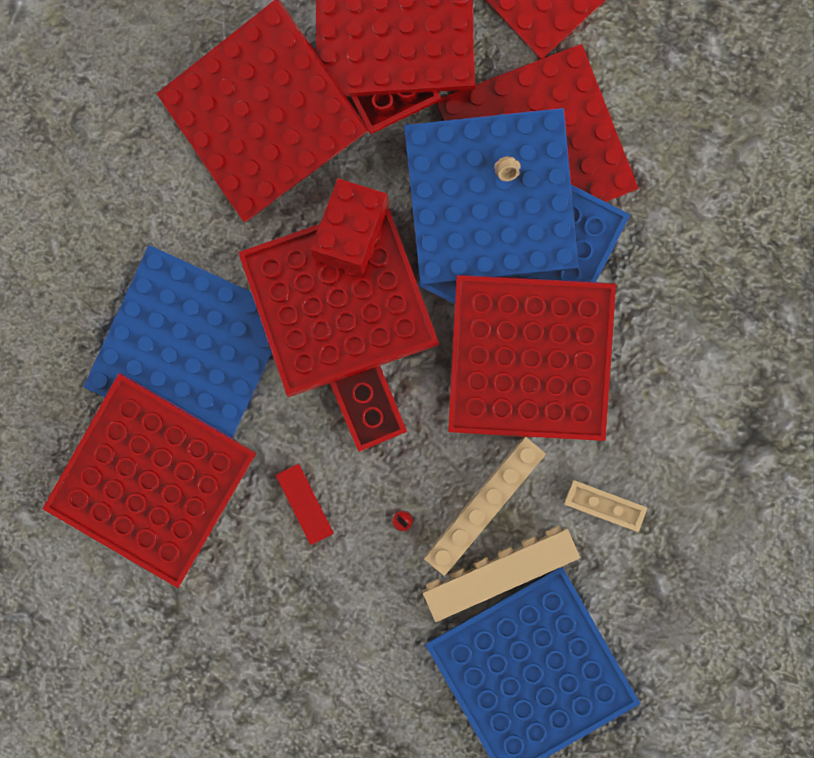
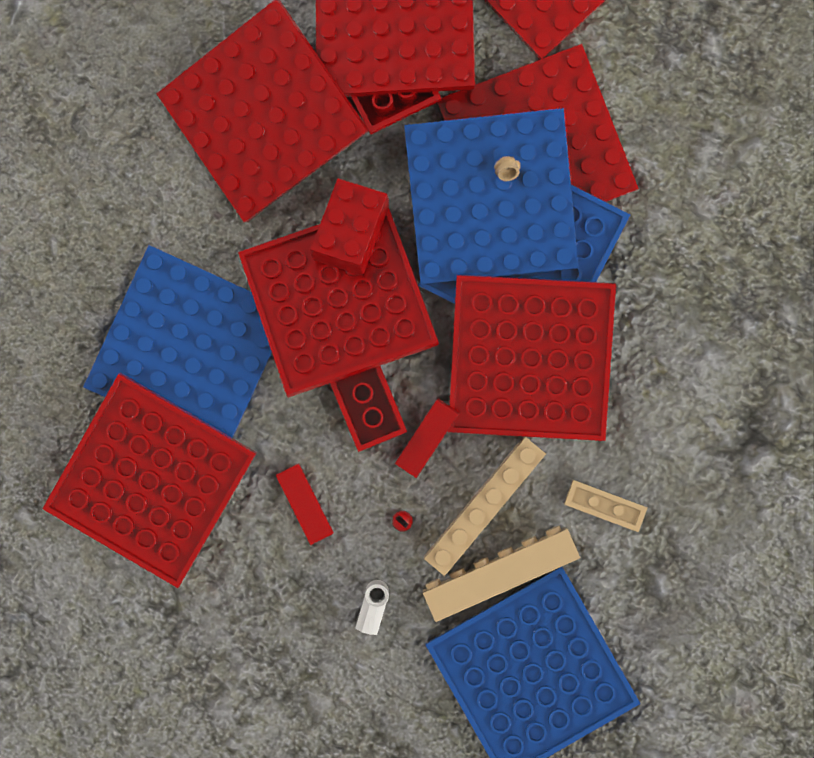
(372, 609): none -> white piece
(427, 438): none -> red tile

